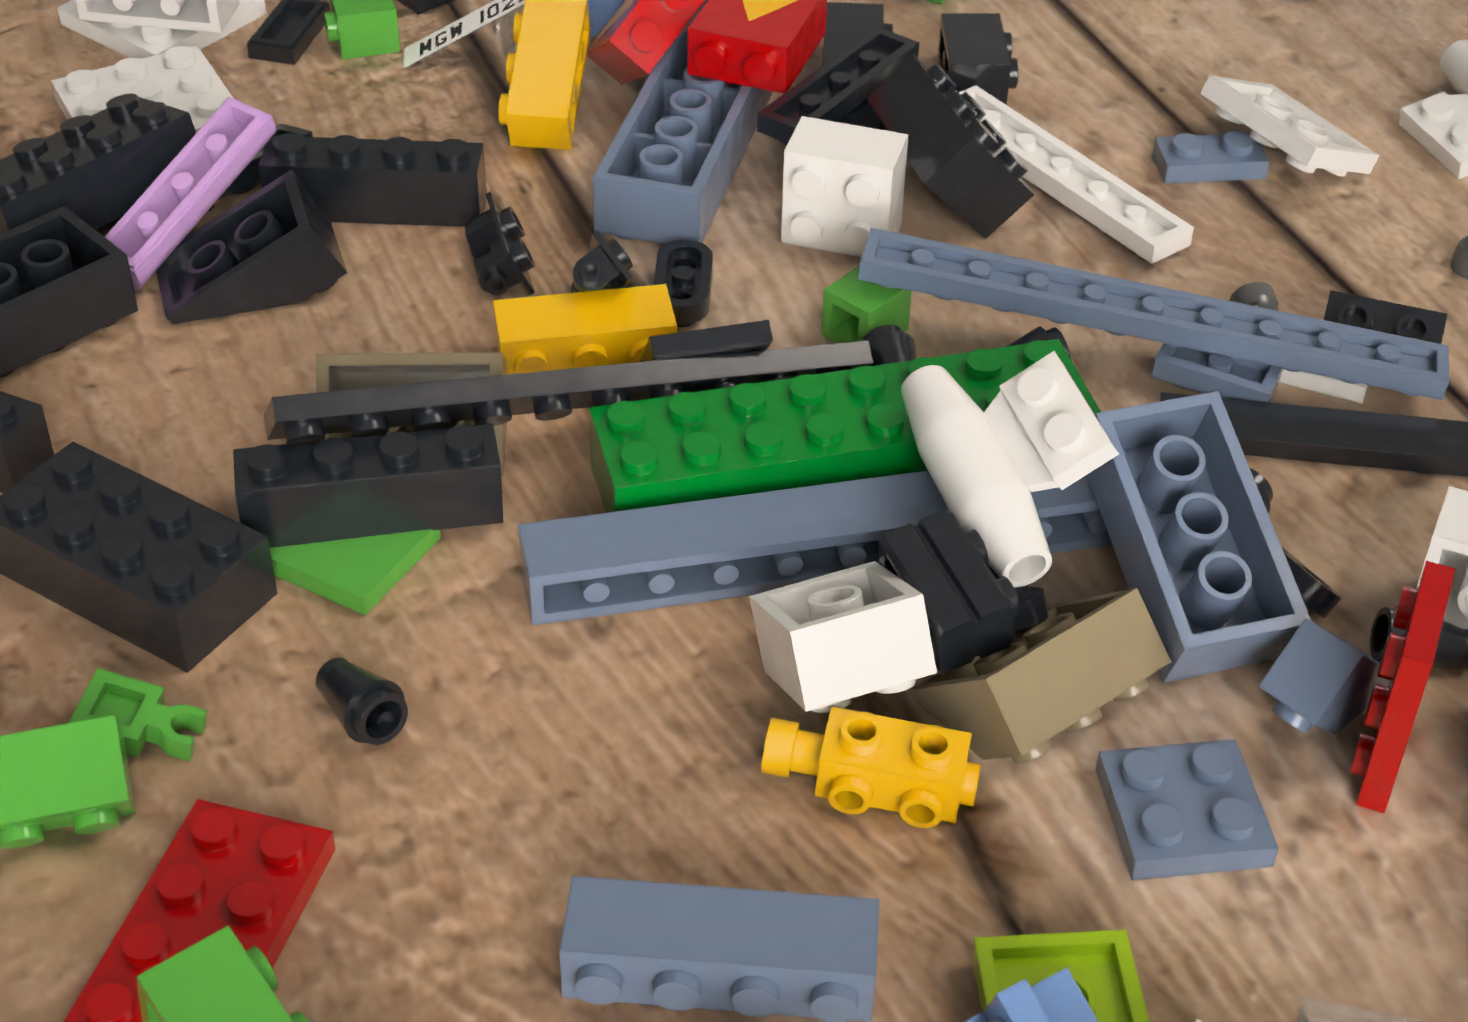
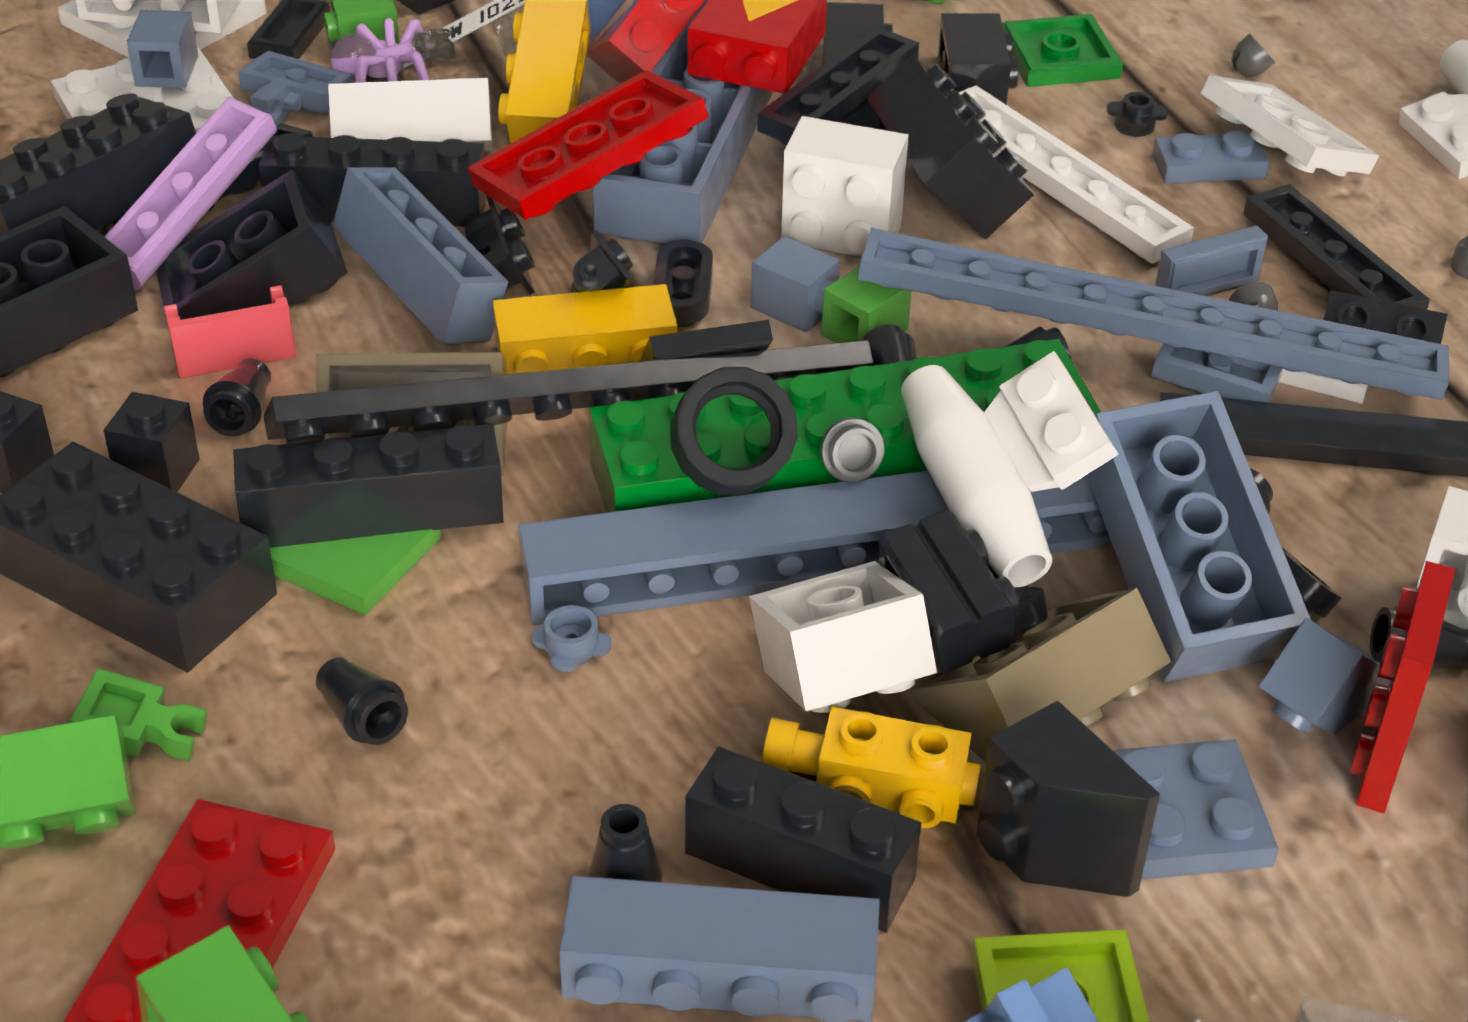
(154, 439): none -> black brick
(162, 48): none -> sand blue brick
(229, 337): none -> coral hinge
(237, 399): none -> black cone
(288, 84): none -> sand blue hinge
(383, 59): none -> animal
(413, 110): none -> white slope
(419, 254): none -> sand blue brick
(571, 637): none -> sand blue plate
(587, 144): none -> red plate
(625, 847): none -> black cone
(767, 396): none -> black tyre
(791, 282): none -> sand blue brick
(799, 834): none -> black brick
(851, 449): none -> plate
(1062, 50): none -> green tile
(1065, 806): none -> black slope
(1136, 114): none -> black plate
(1213, 262): none -> sand blue tile
(1250, 58): none -> dark grey hinge
(1328, 248): none -> black plate

